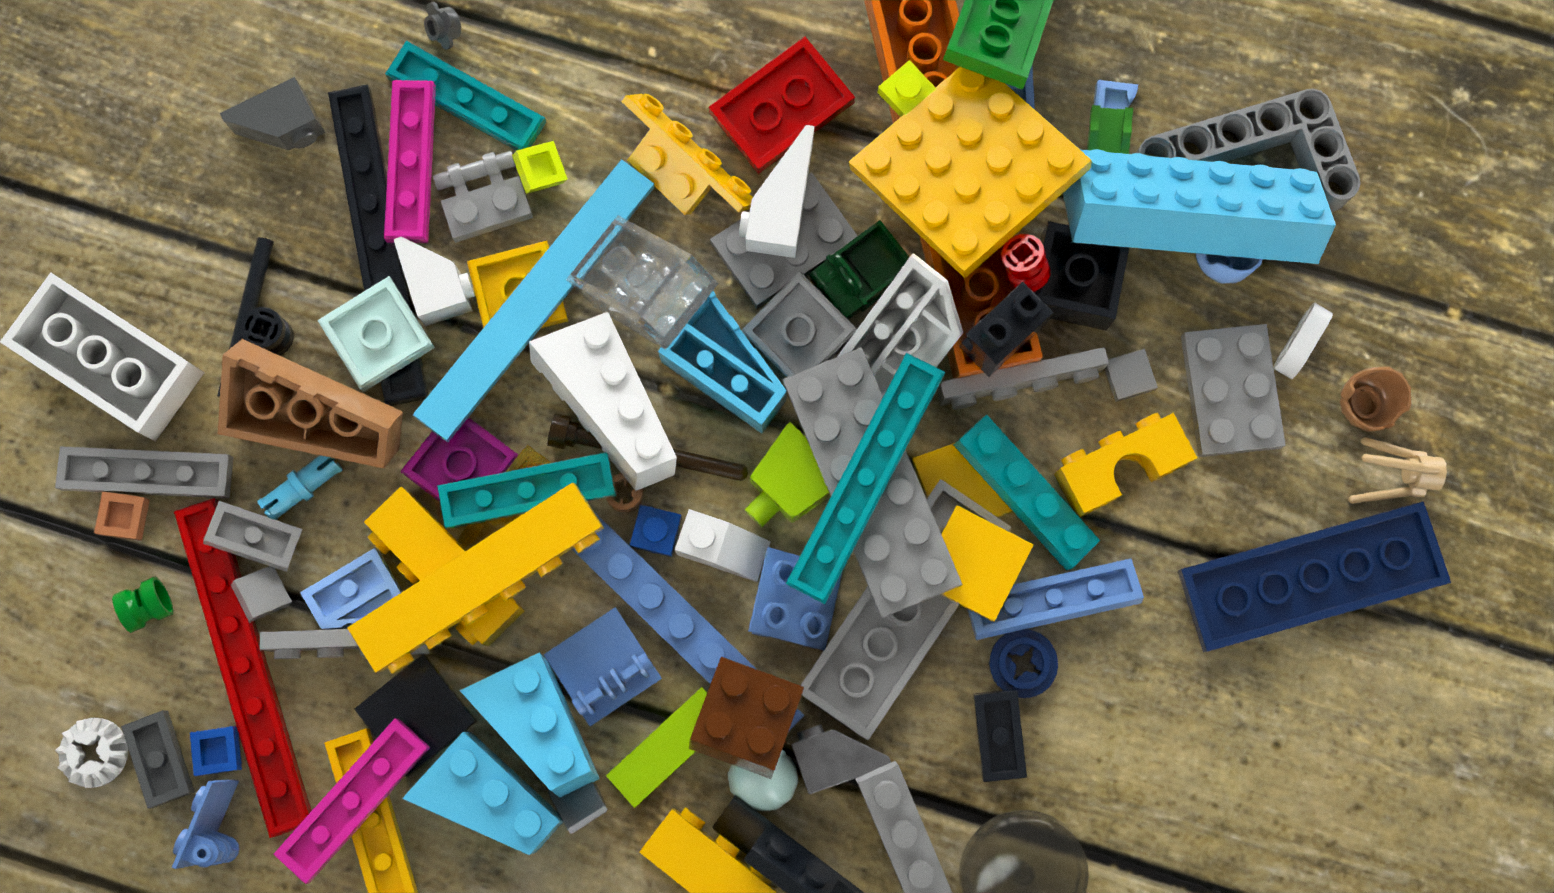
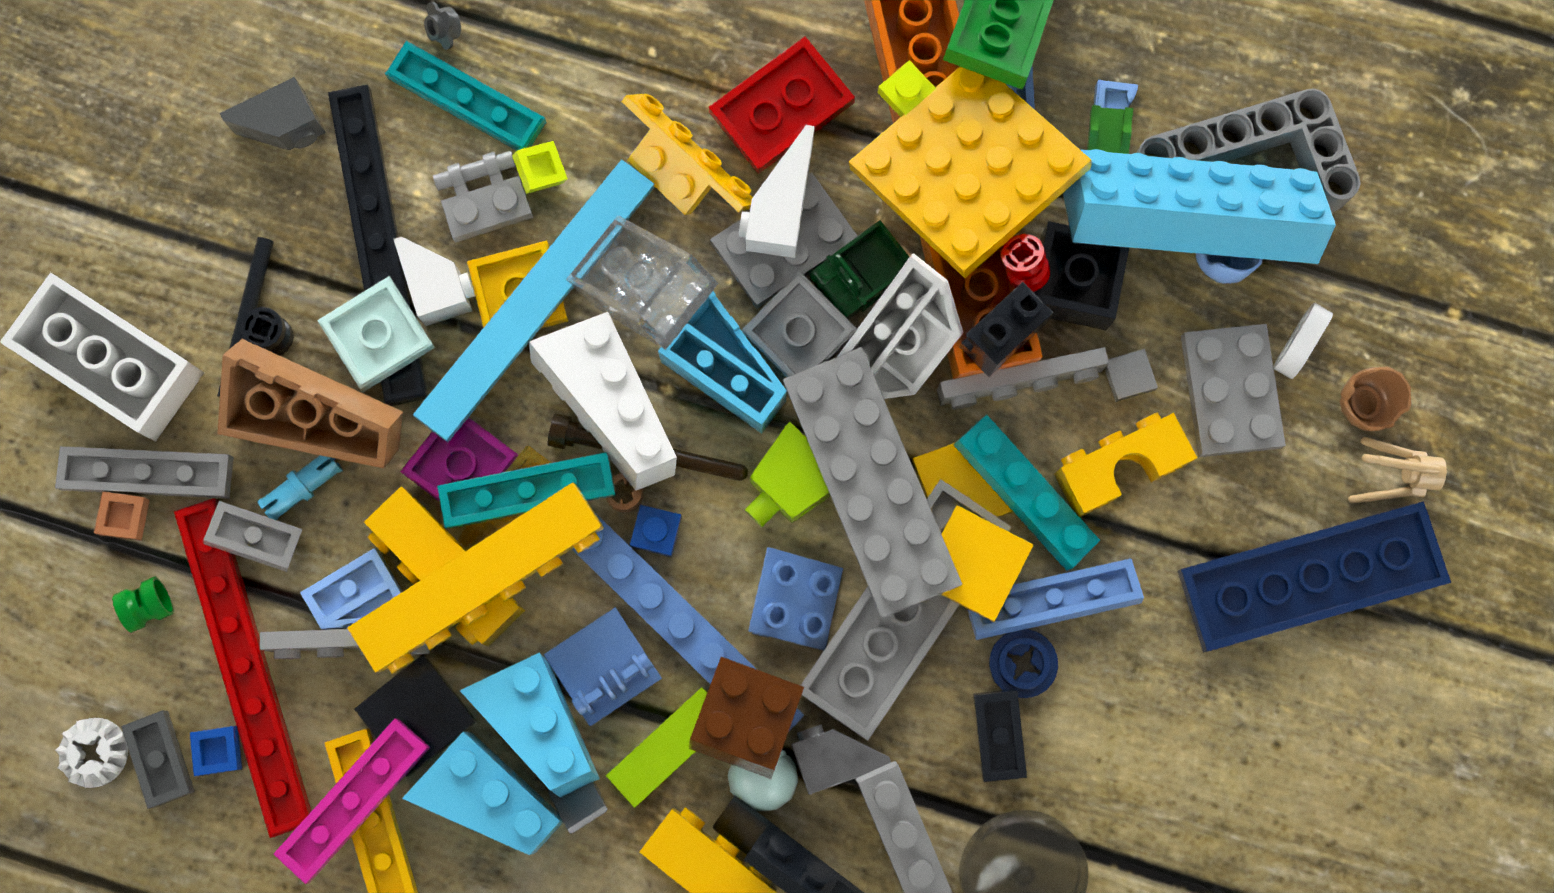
(202, 842): medium blue hinge -> none
(261, 593): light grey tile -> none
(410, 161): dark pink tile -> none
(721, 545): white slope -> none
(865, 478): teal tile -> none

